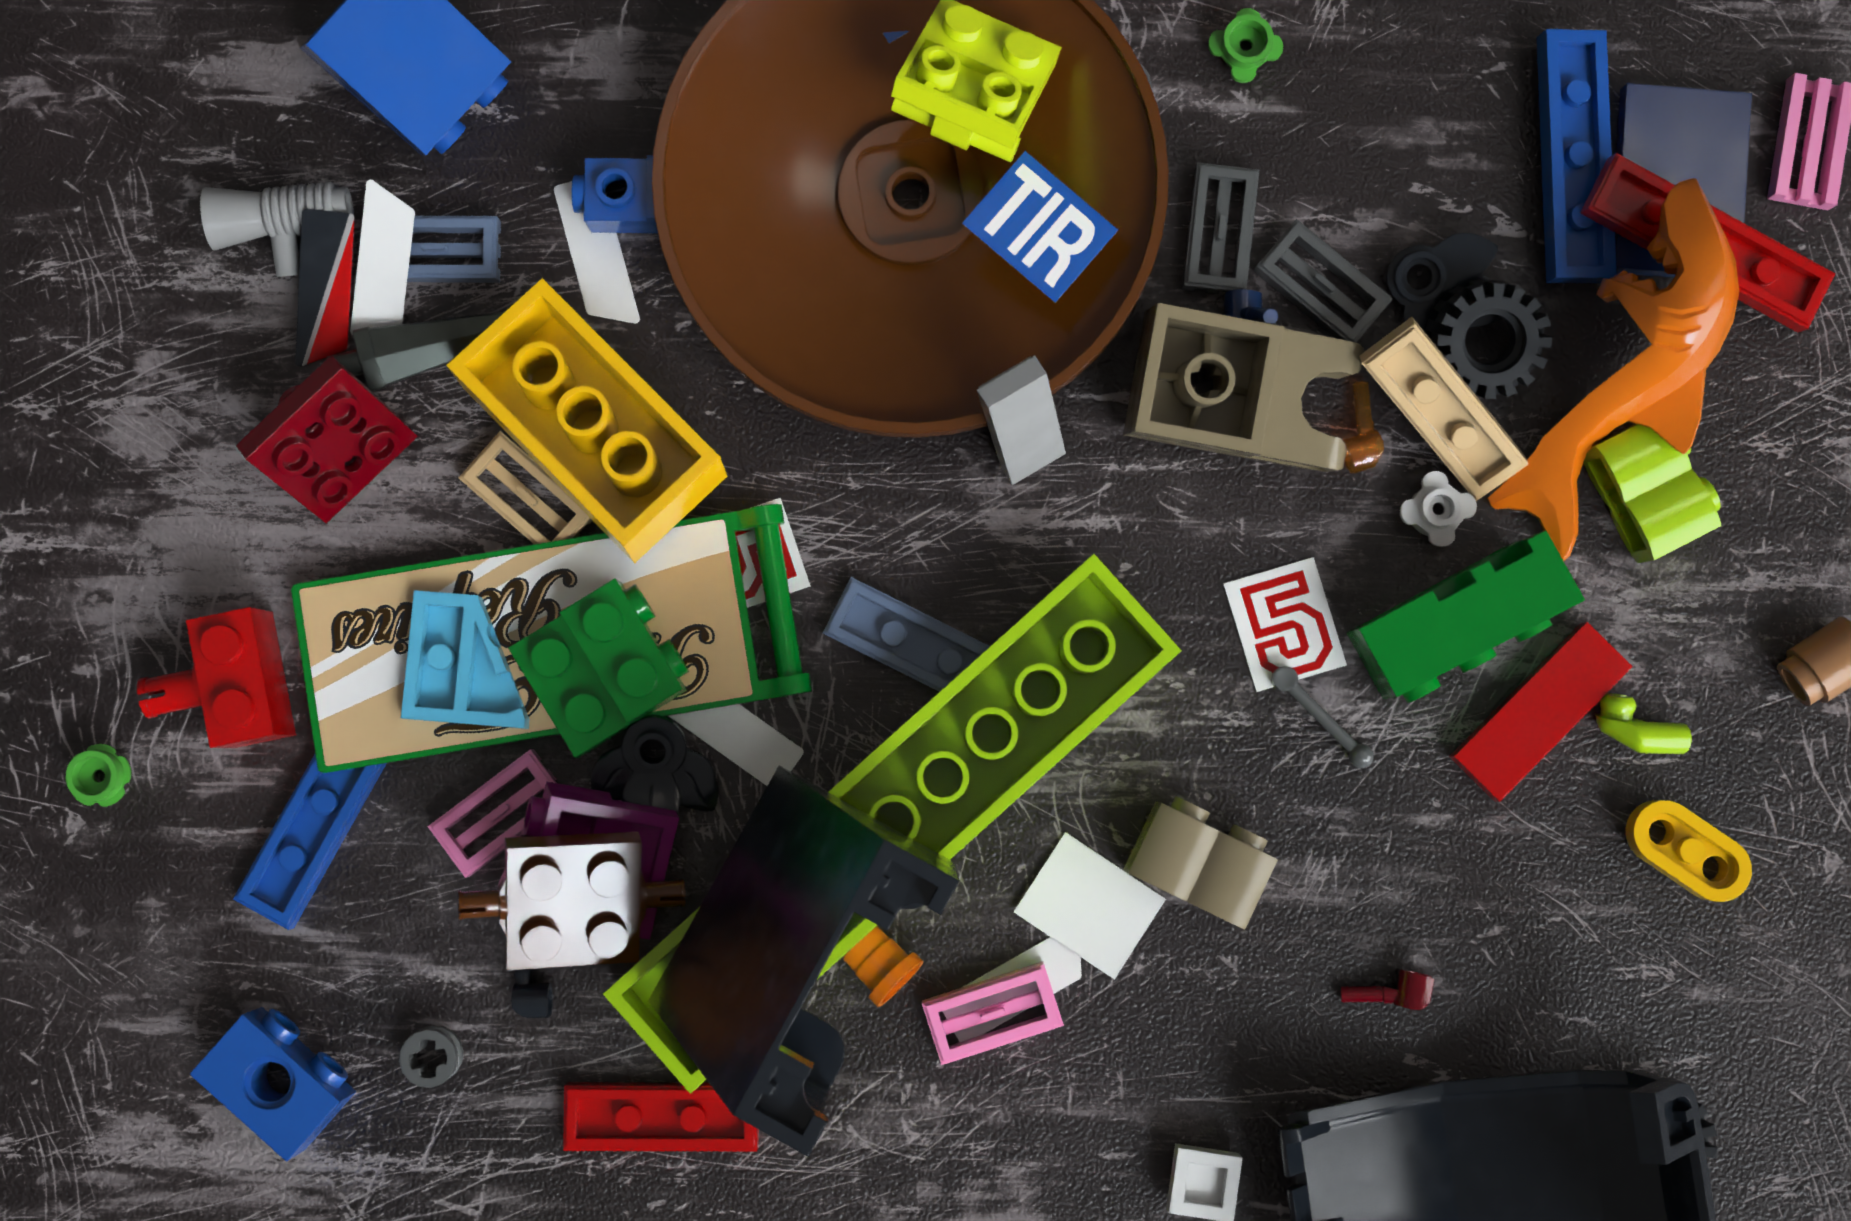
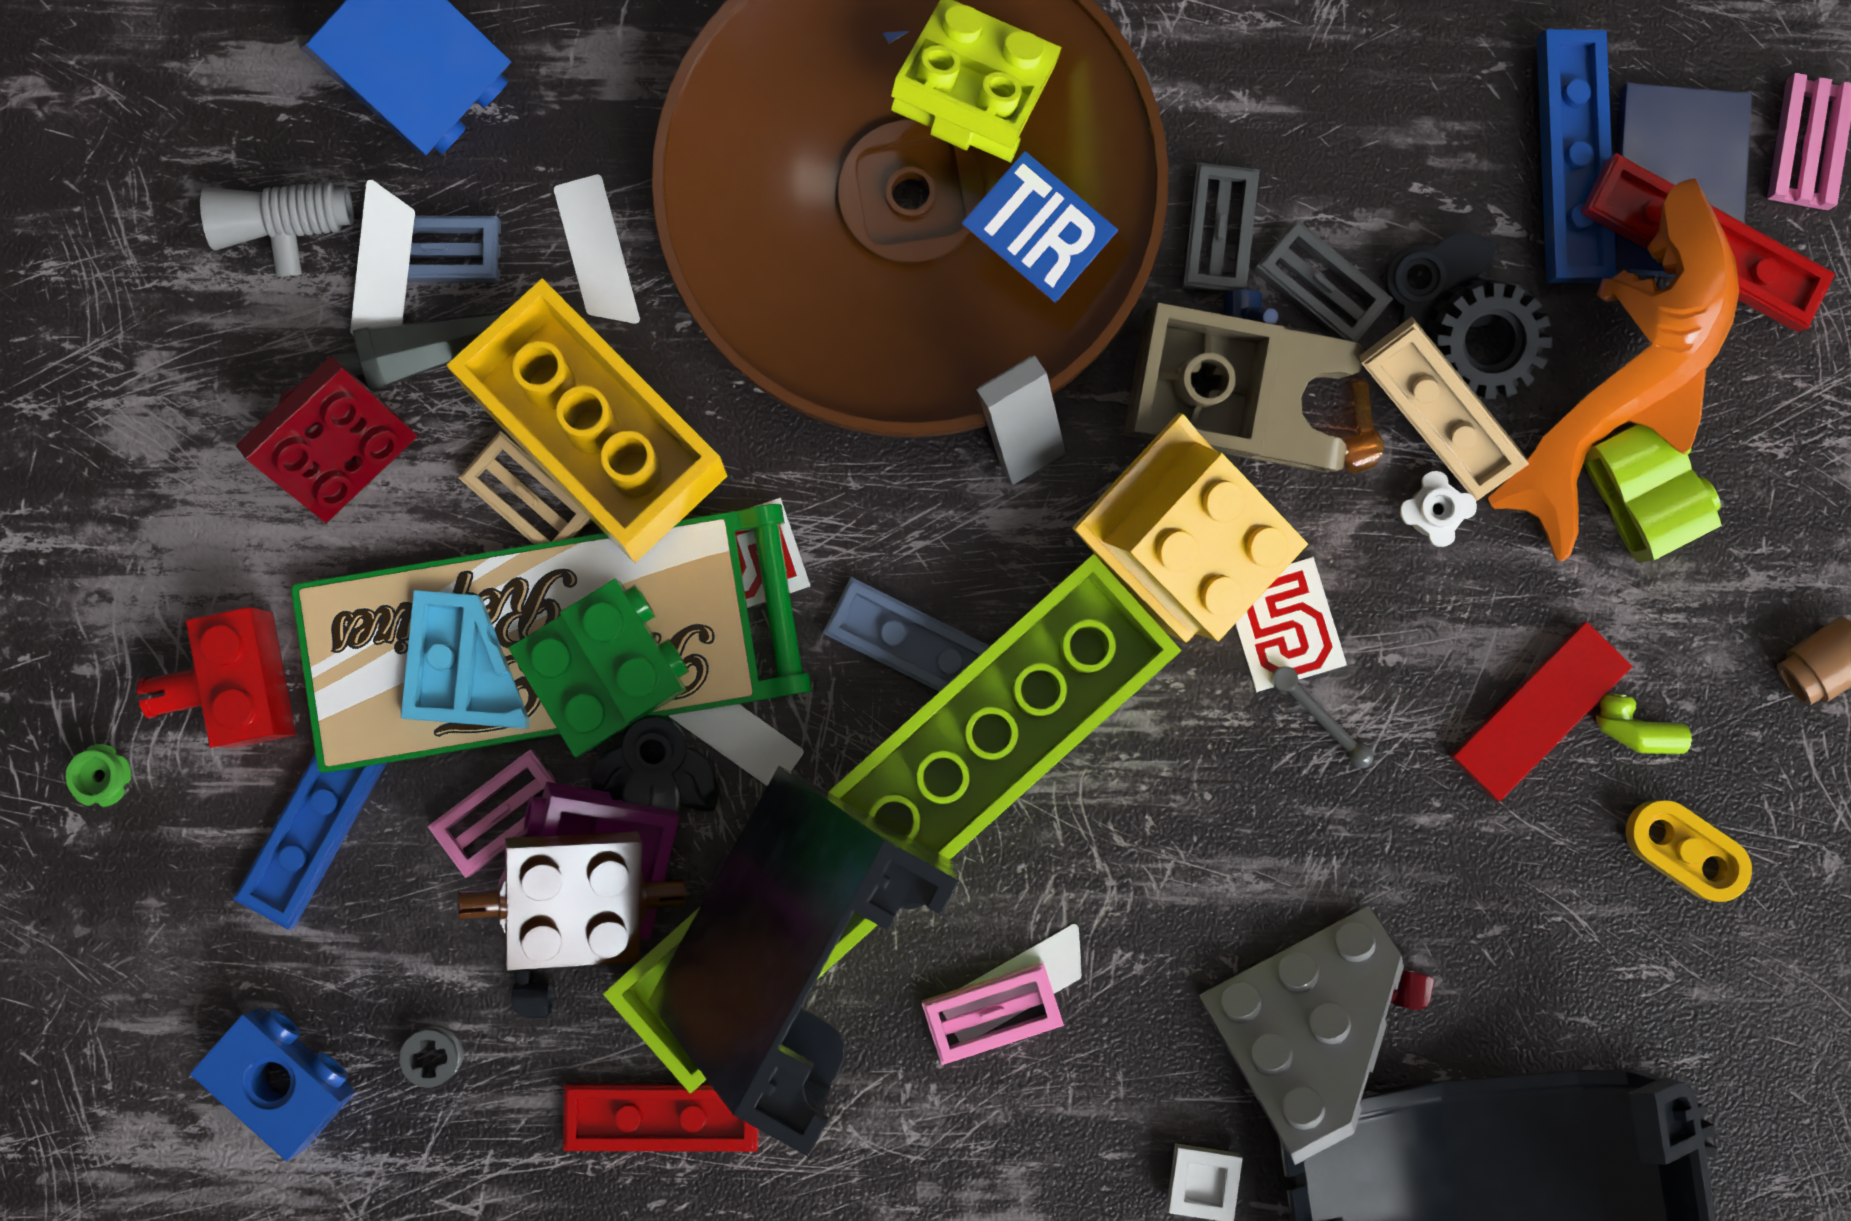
(324, 284): sticker -> none
(622, 215): blue brick -> none
(882, 965): orange piece -> none
(1089, 905): white sticker -> none
(1189, 535): none -> yellow piece
(1201, 863): dark tan brick -> none
(1248, 27): bright green plate -> none
(1311, 1028): none -> light grey plate
(1466, 617): green wedge -> none

